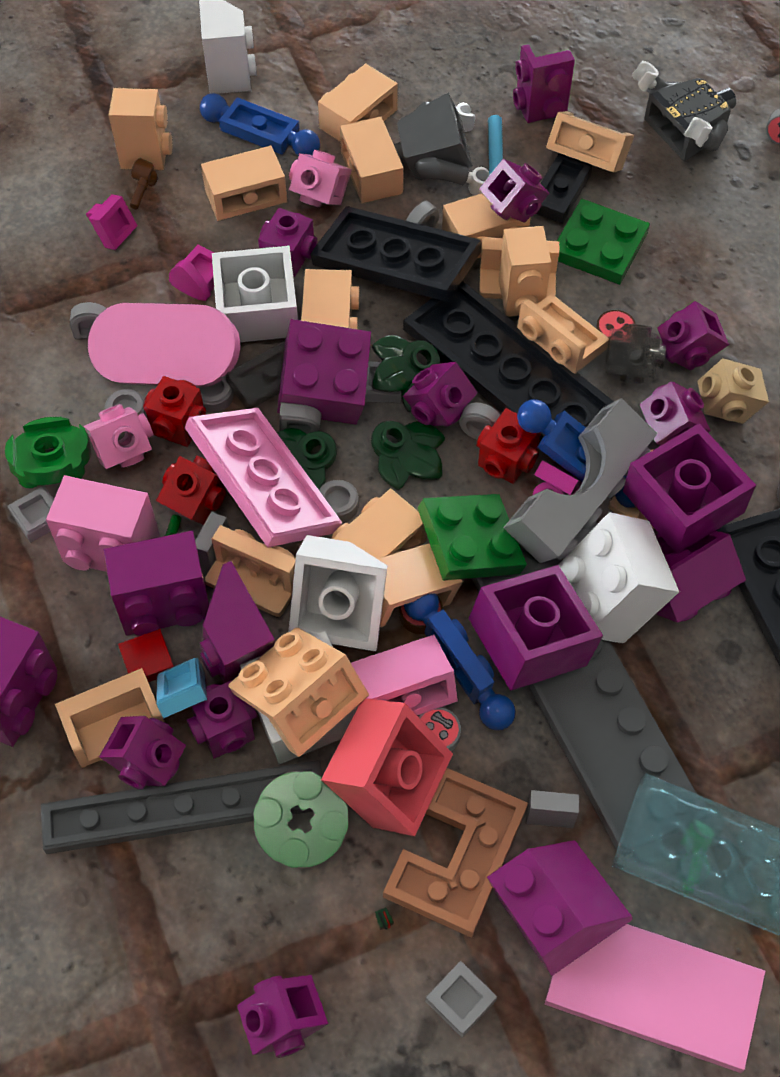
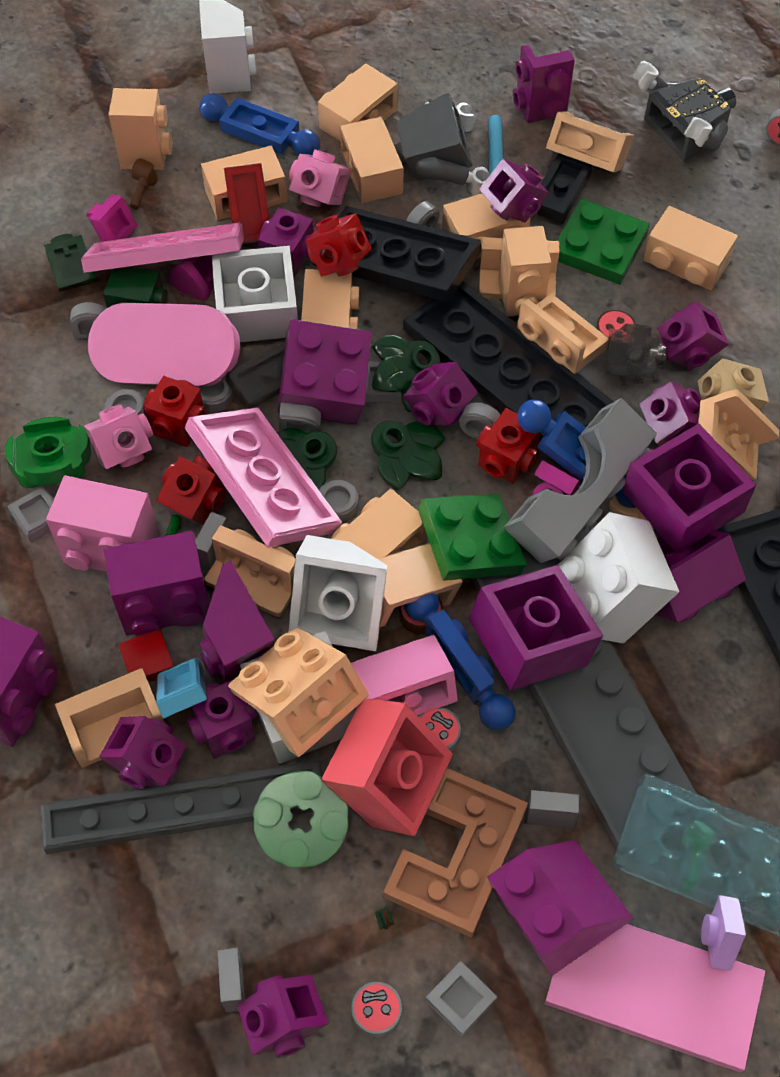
(65, 261): none -> dark green bracket
(134, 286): none -> dark green brick
(163, 247): none -> bright pink tile
(231, 978): none -> light grey tile
(247, 199): none -> red tile
(338, 245): none -> red brick
(376, 1009): none -> tile
(690, 248): none -> light nougat brick
(723, 932): none -> lavender plate
(737, 427): none -> light nougat bracket

